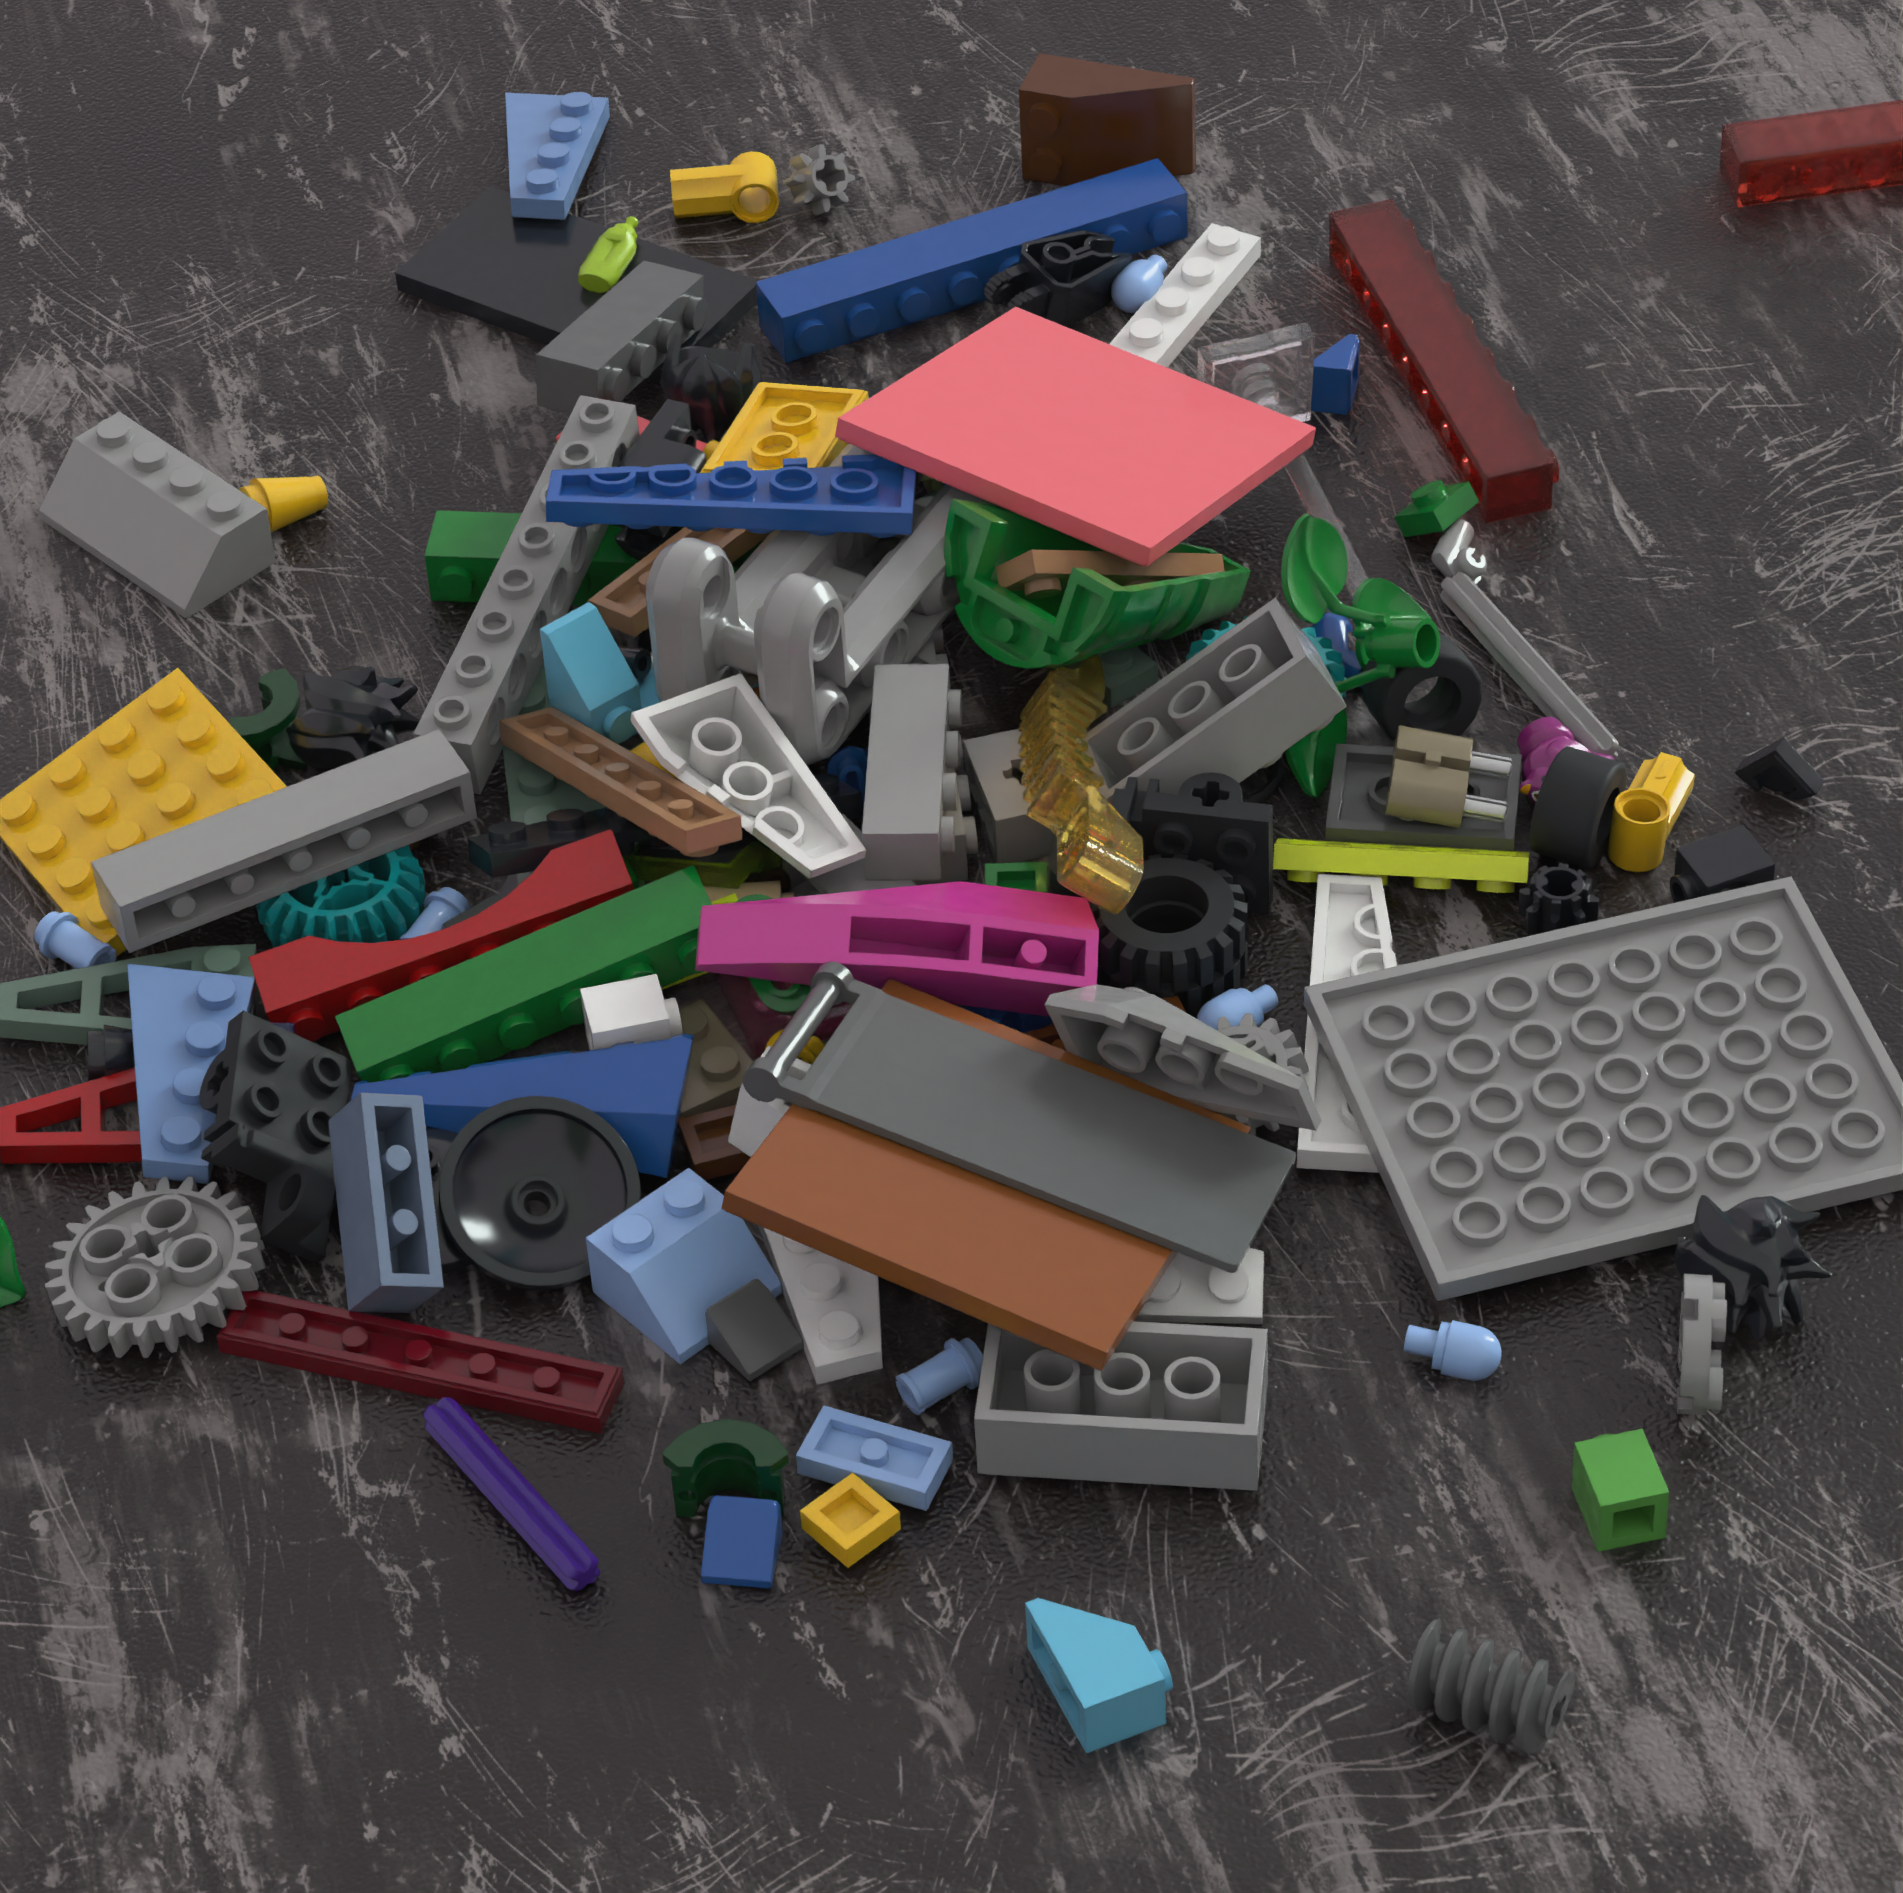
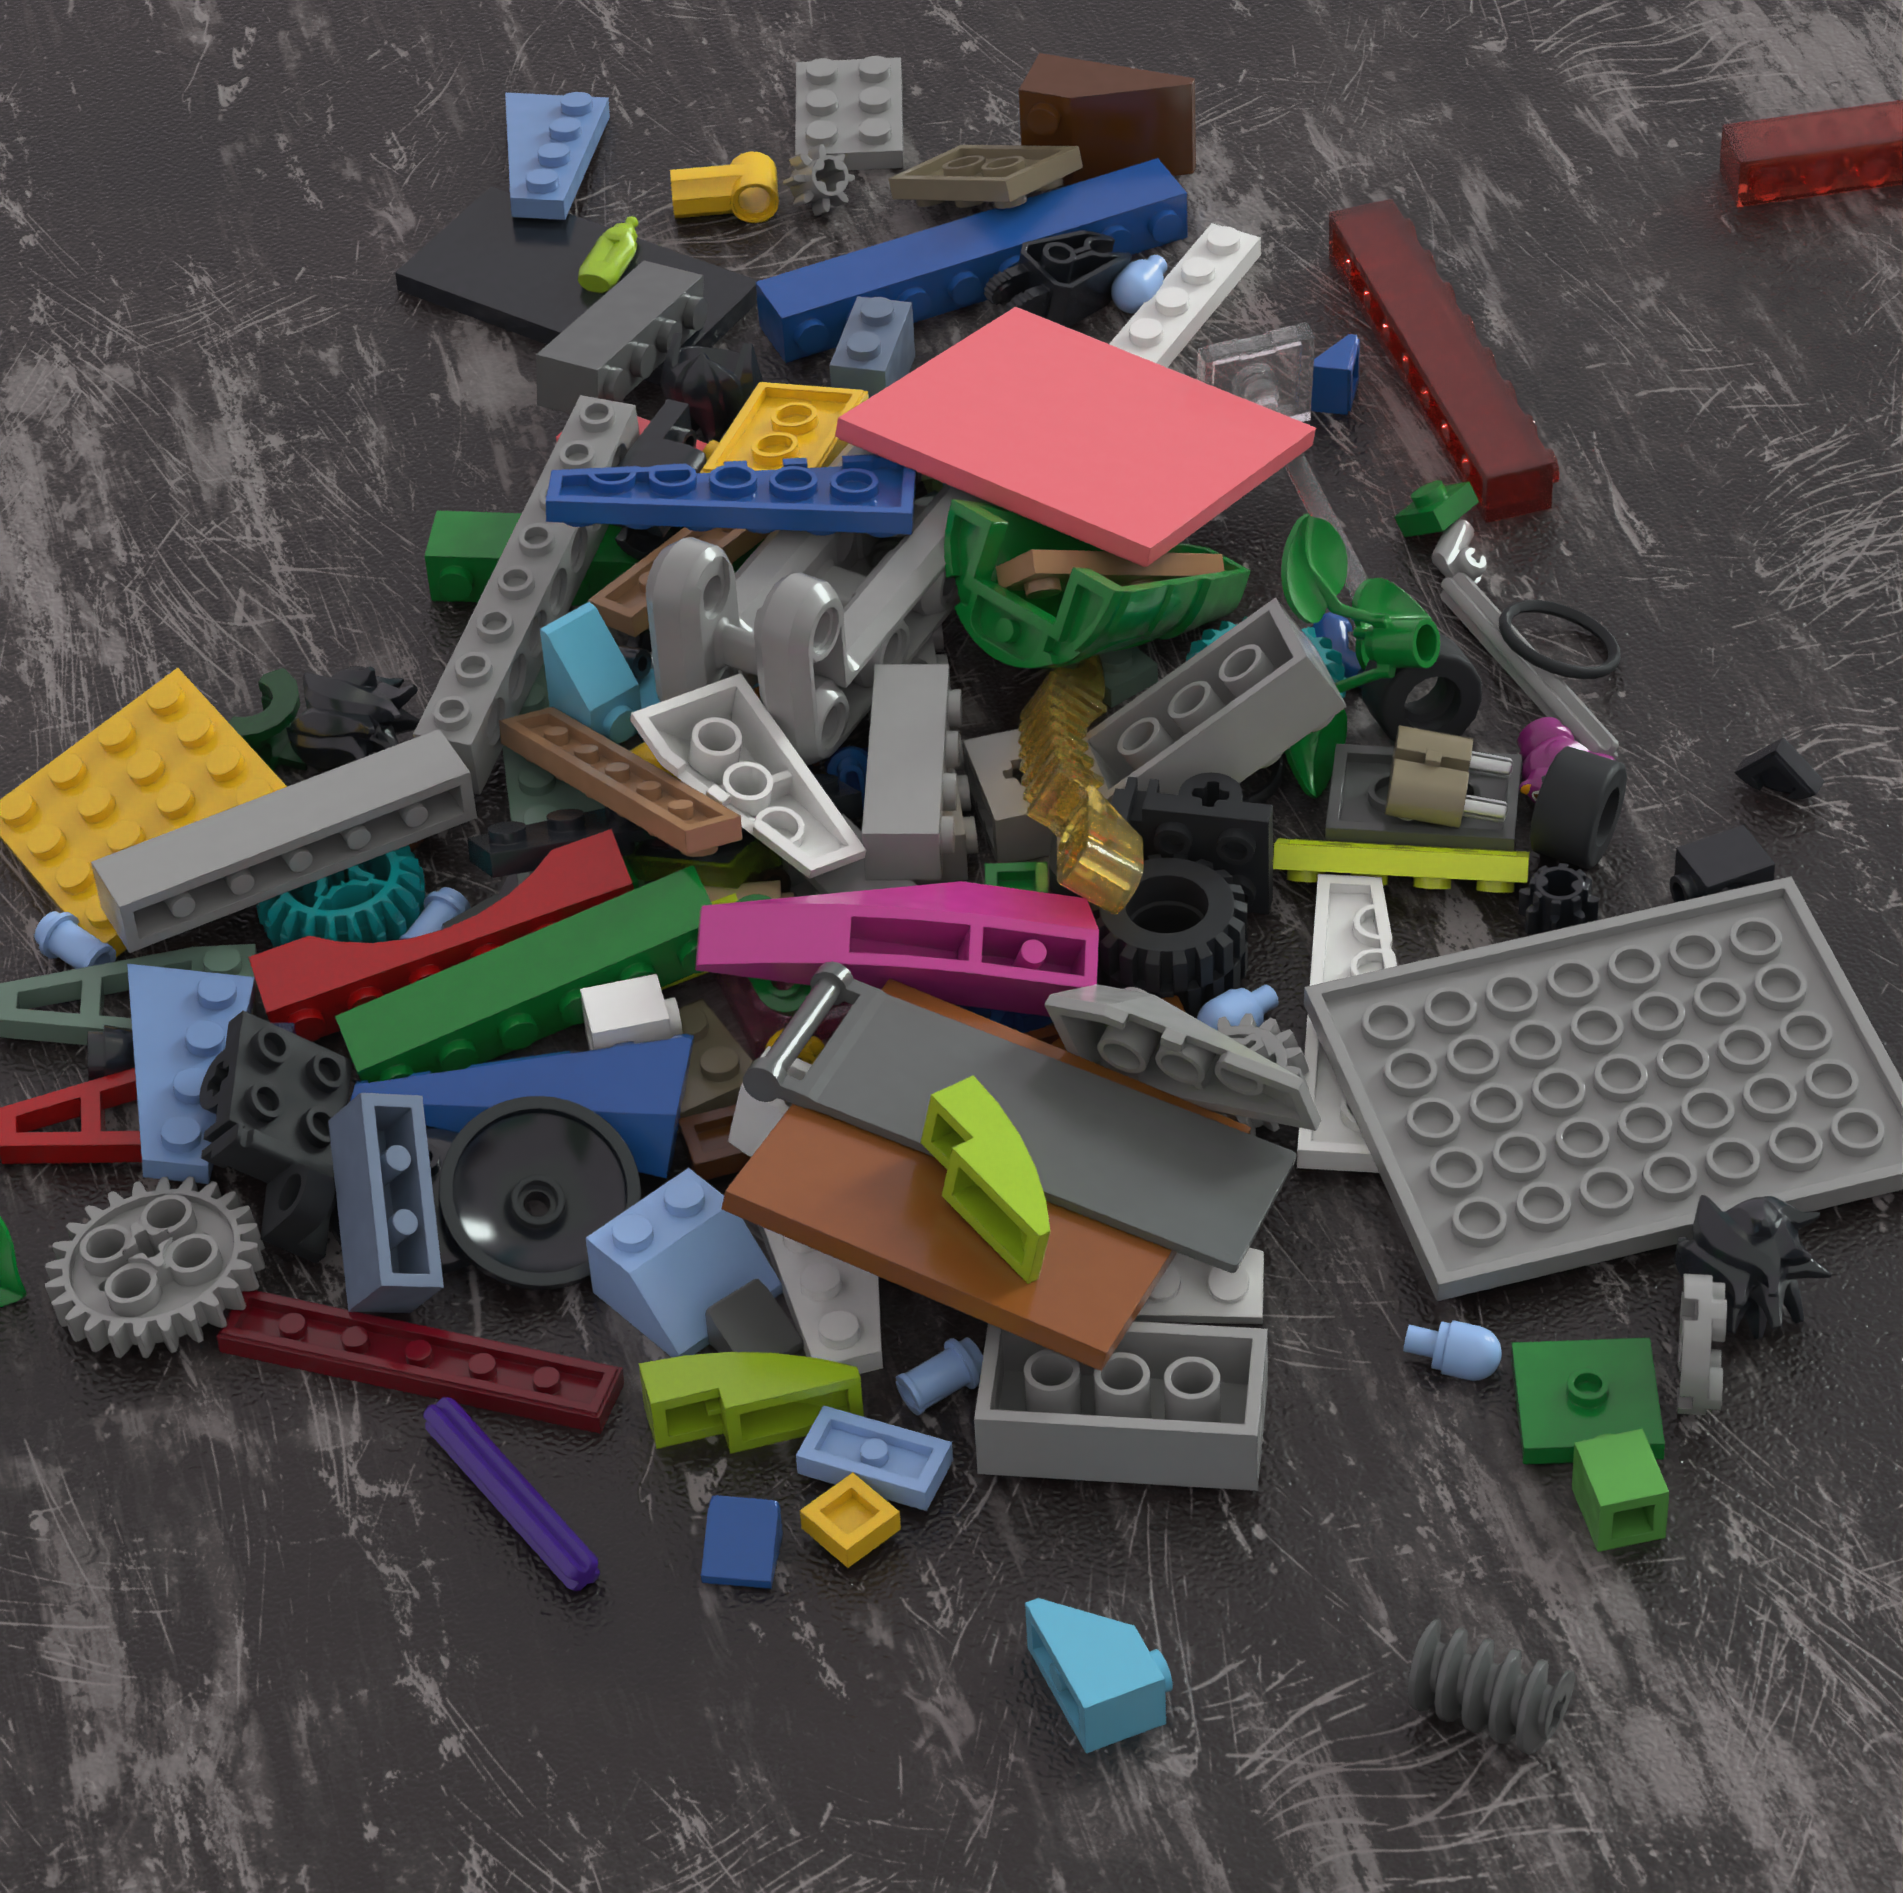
(157, 516): light grey slope -> none
(288, 498): yellow cone -> none
(725, 1458): dark green piece -> none
(744, 1396): none -> lime slope
(851, 110): none -> light grey plate
(874, 345): none -> sand blue brick
(986, 174): none -> dark tan plate
(989, 1174): none -> lime slope
(1547, 663): none -> black tyre
(1583, 1391): none -> green plate
(1648, 813): yellow piece -> none

